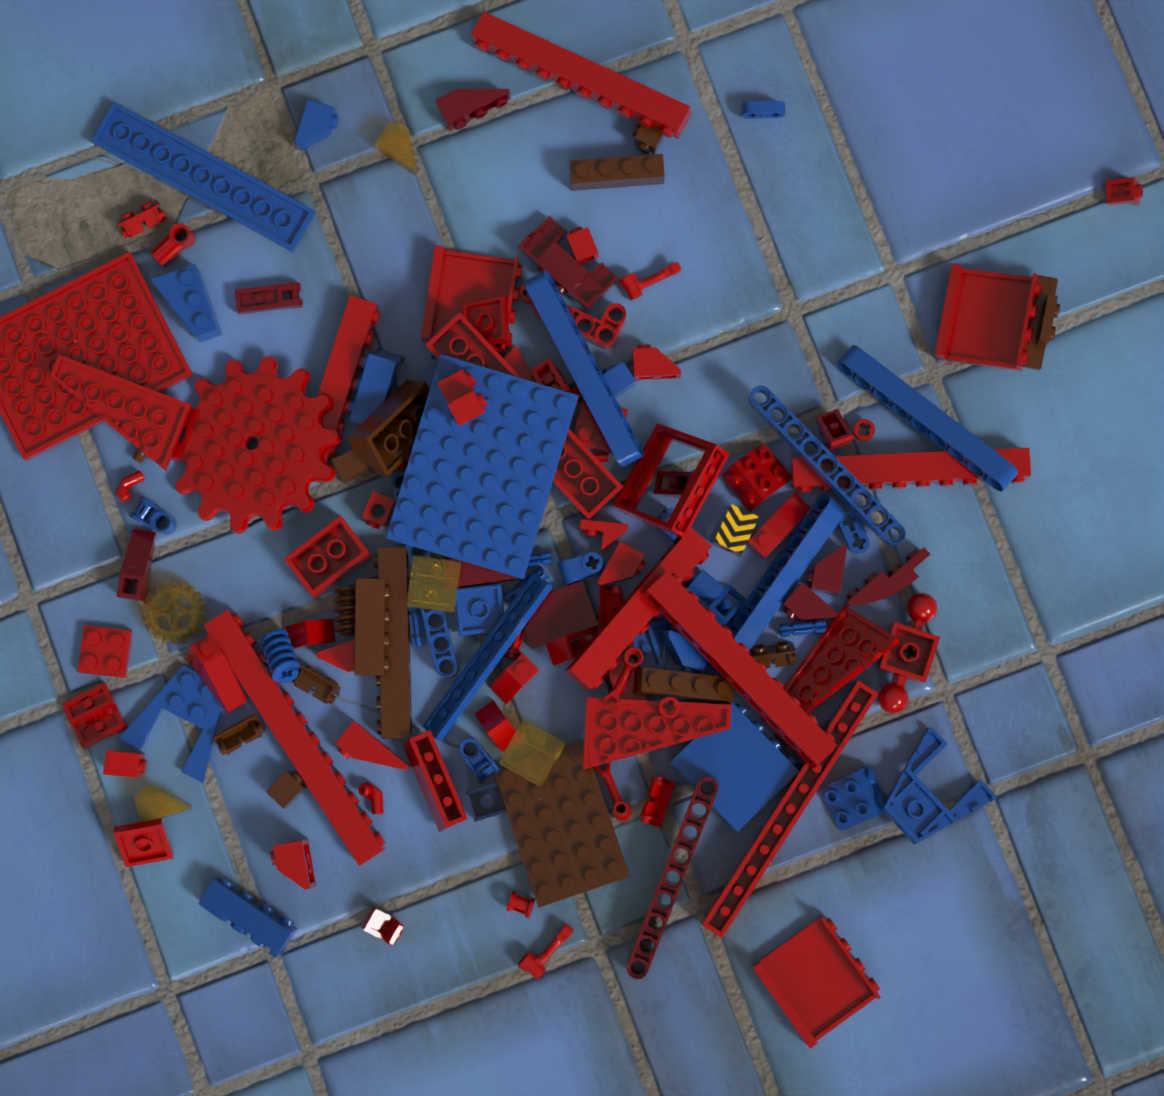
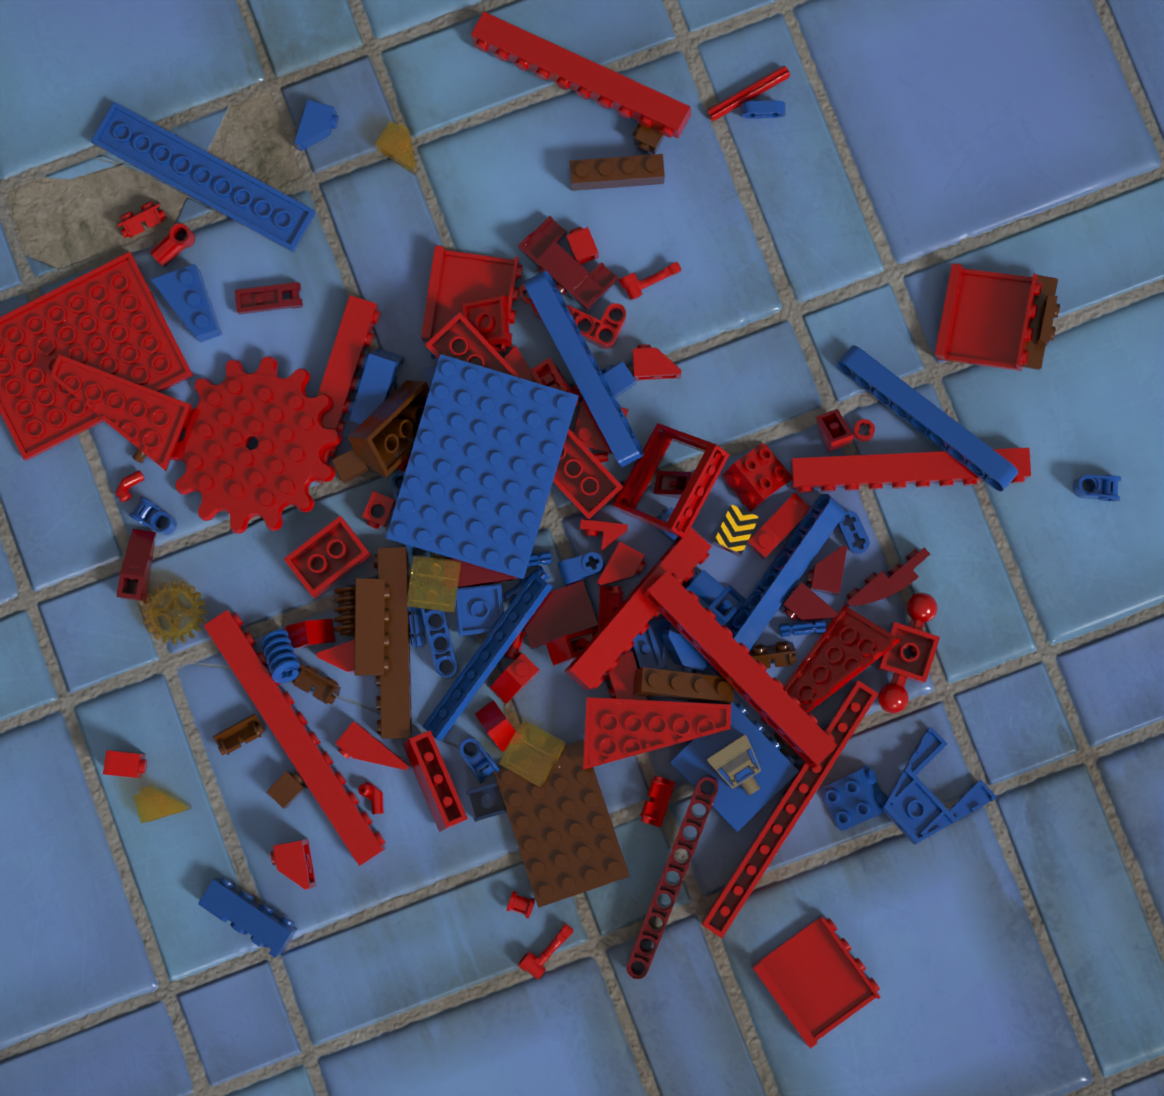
(94, 715): red slope -> none
(105, 651): red plate -> none
(143, 842): red plate -> none
(191, 700): blue wing -> none
(216, 673): red slope -> none
(383, 926): bracket -> none
(462, 397): red brick -> none
(465, 104): dark red slope -> none
(615, 795): red brick -> none
(625, 674): red brick -> none
(676, 704): red bush -> none
(737, 765): none -> dark tan torso
(748, 93): none -> red axle
(822, 454): blue beam -> none
(1102, 487): none -> blue piece
(1123, 191): red bracket -> none

